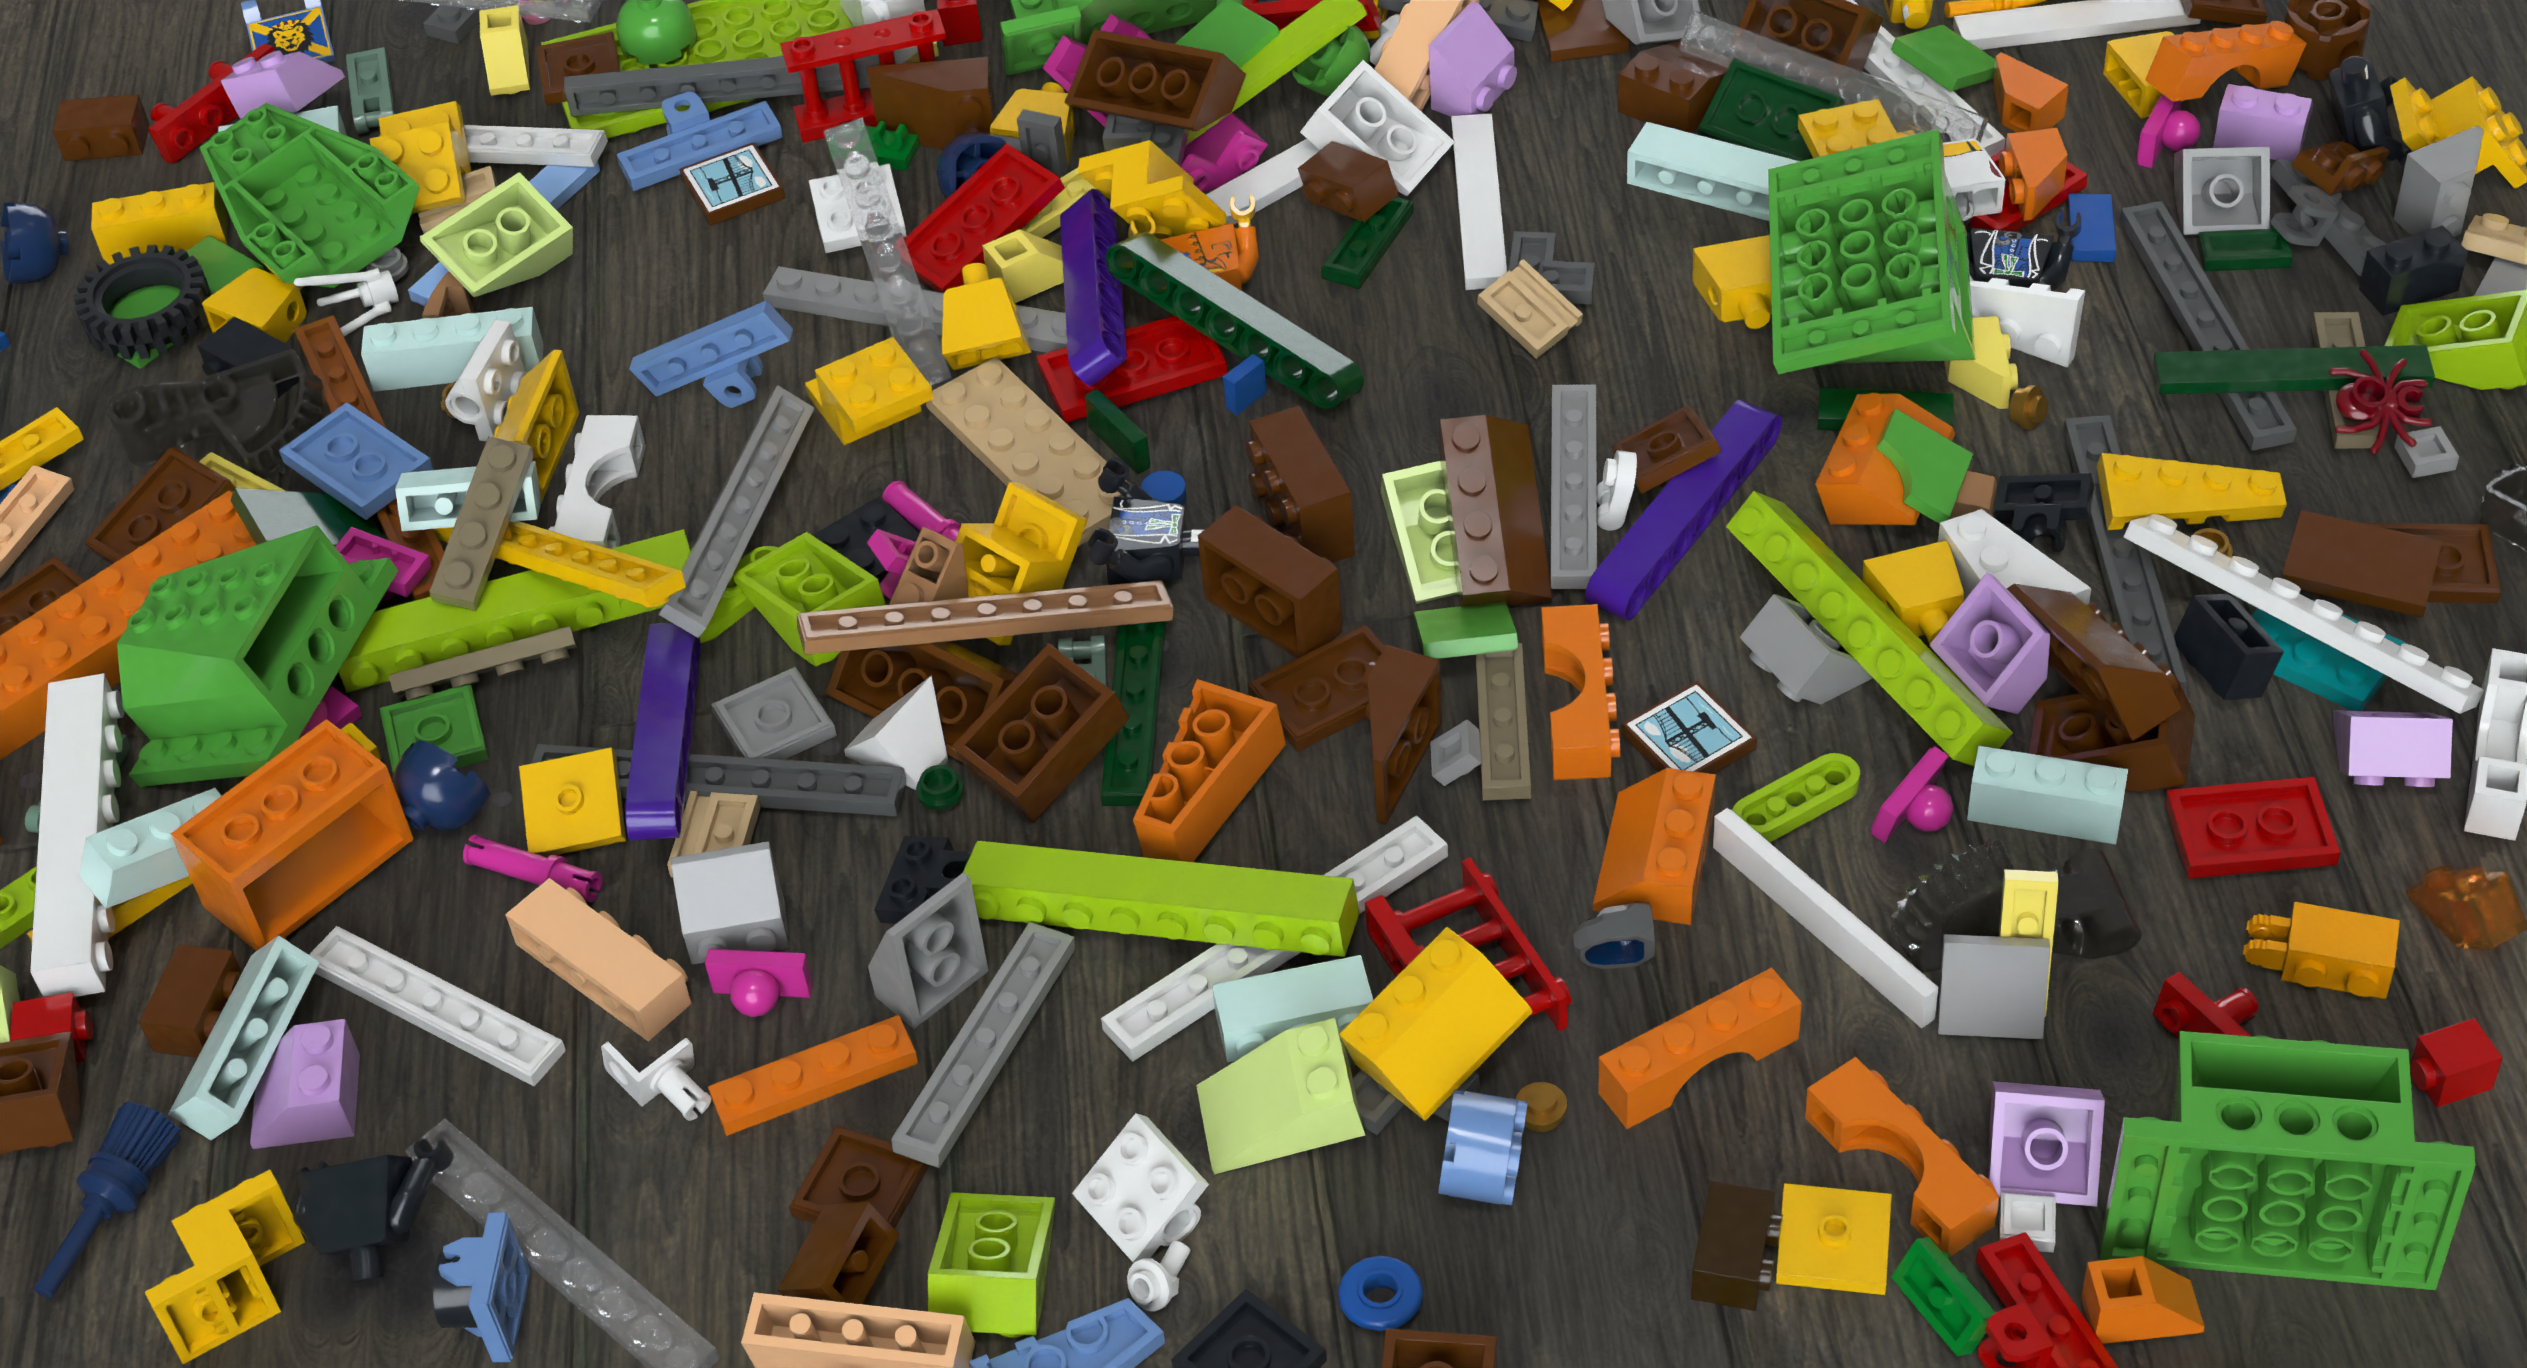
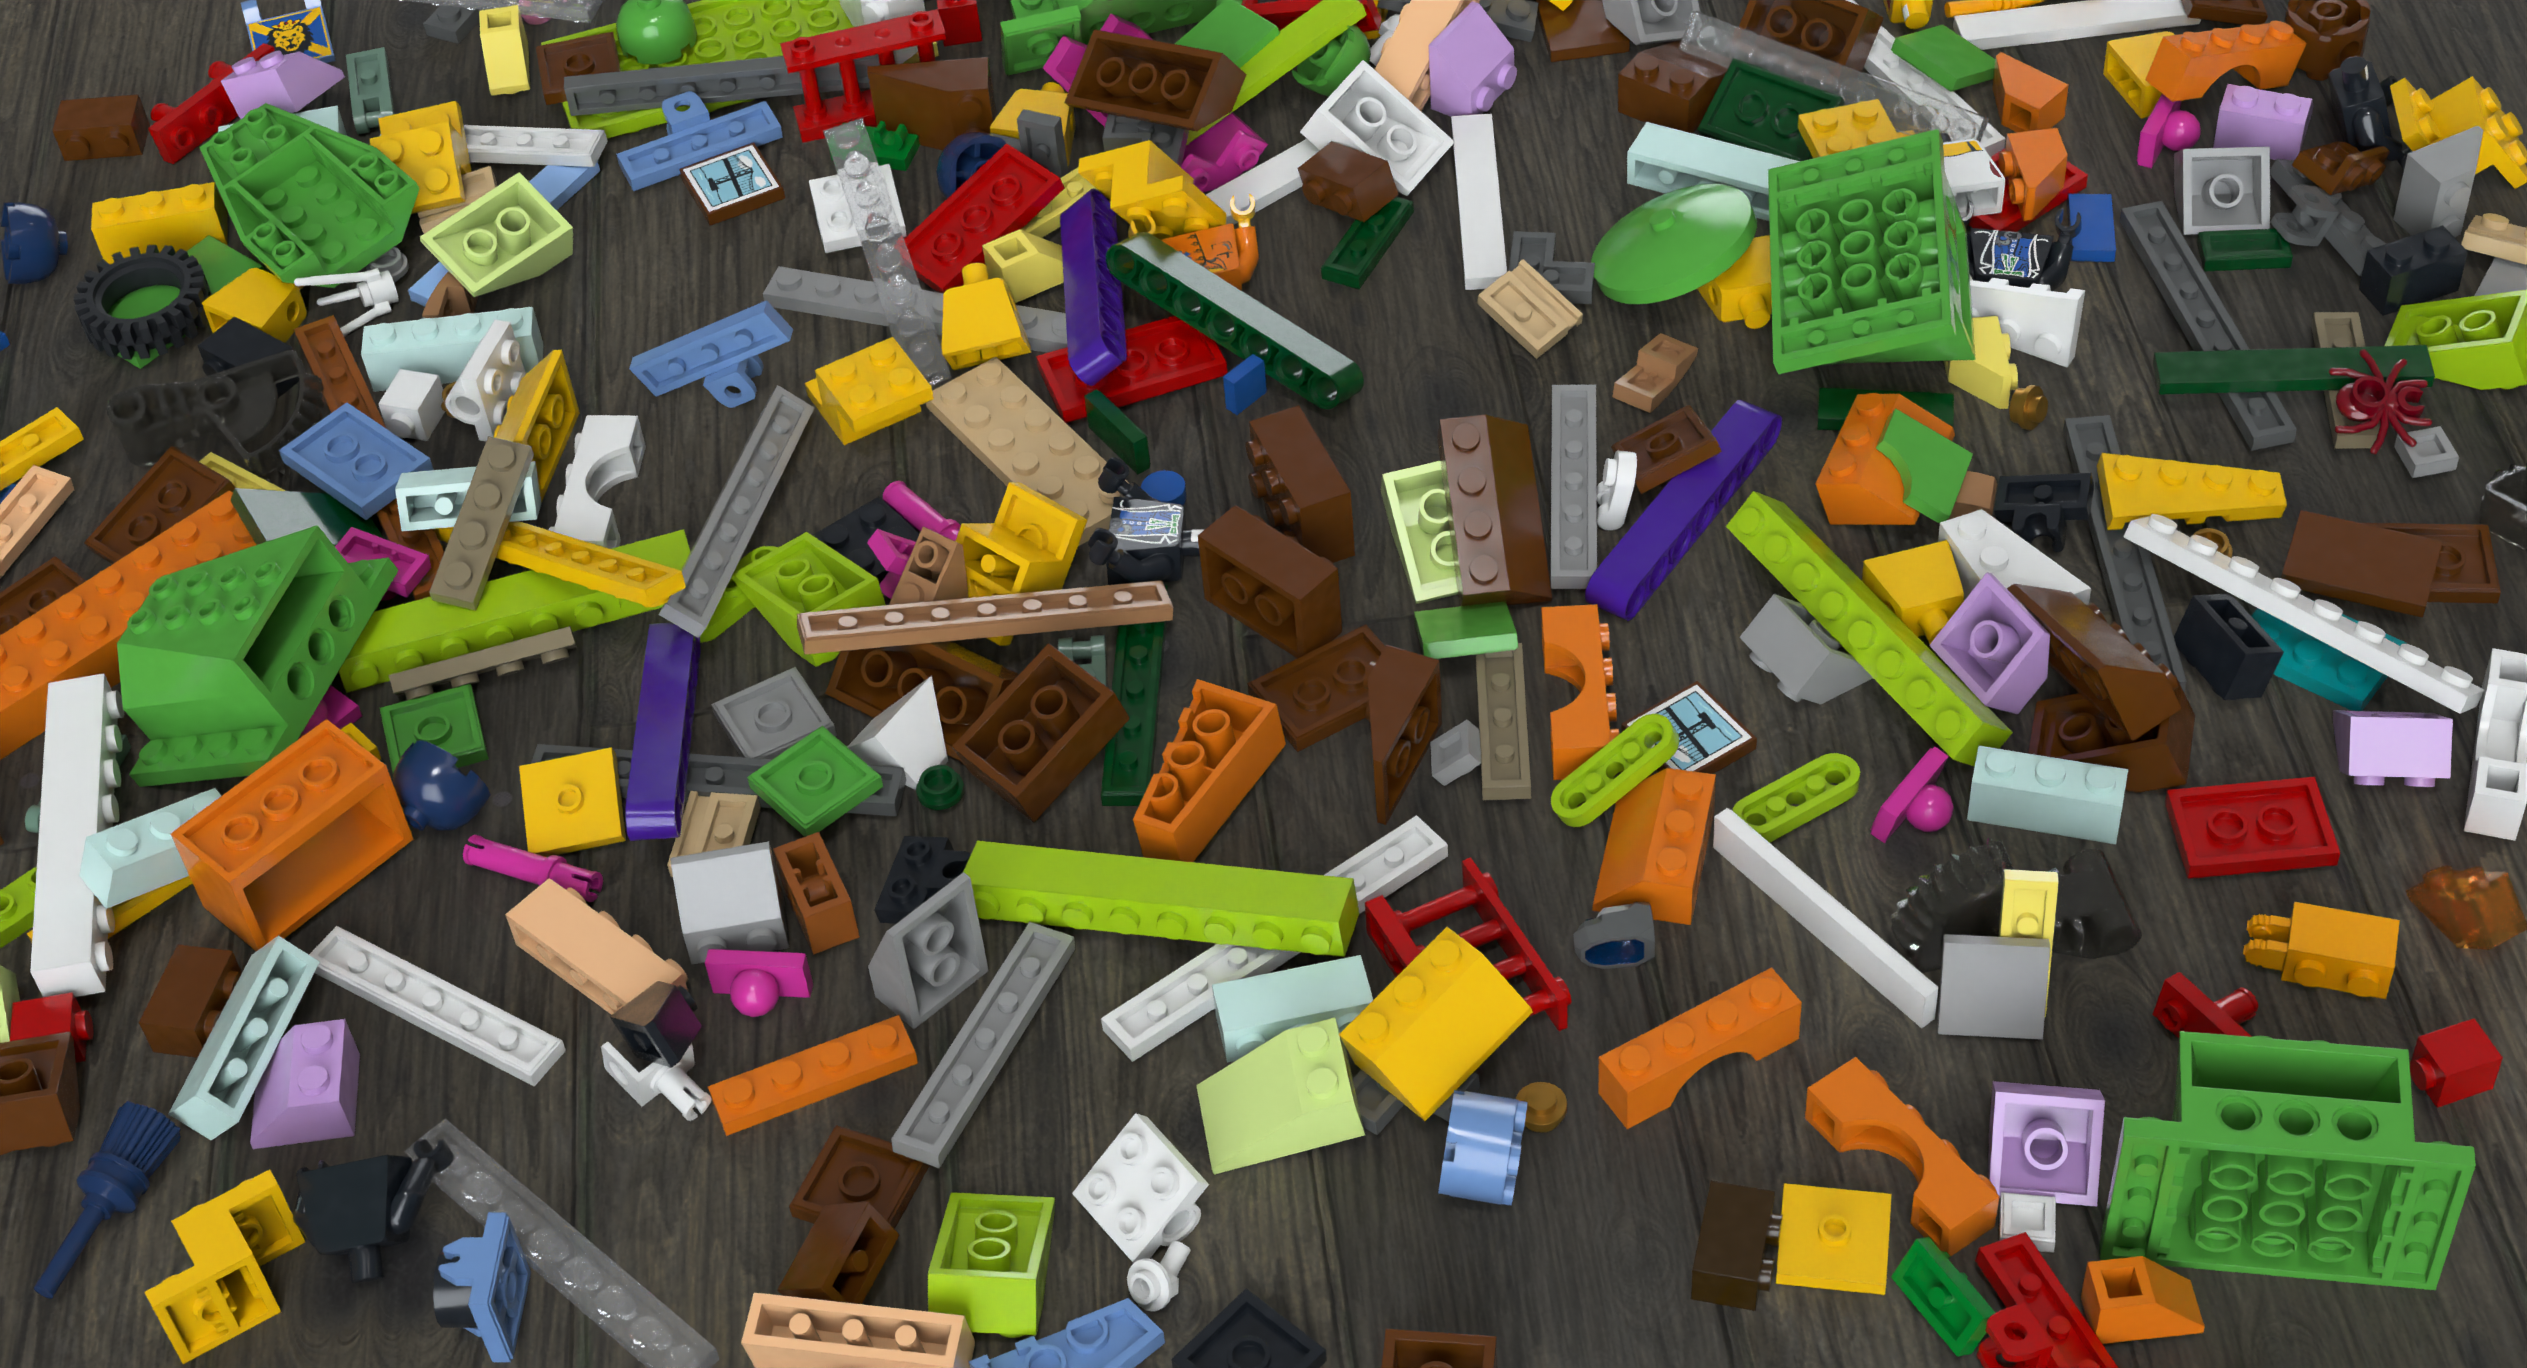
(412, 404): none -> white brick
(659, 1023): none -> black slope
(815, 782): none -> bright green tile
(816, 893): none -> dark orange brick
(1380, 1273): blue piece -> none
(1626, 753): none -> lime plate
(1657, 372): none -> medium nougat slope
(1674, 244): none -> bright green dish

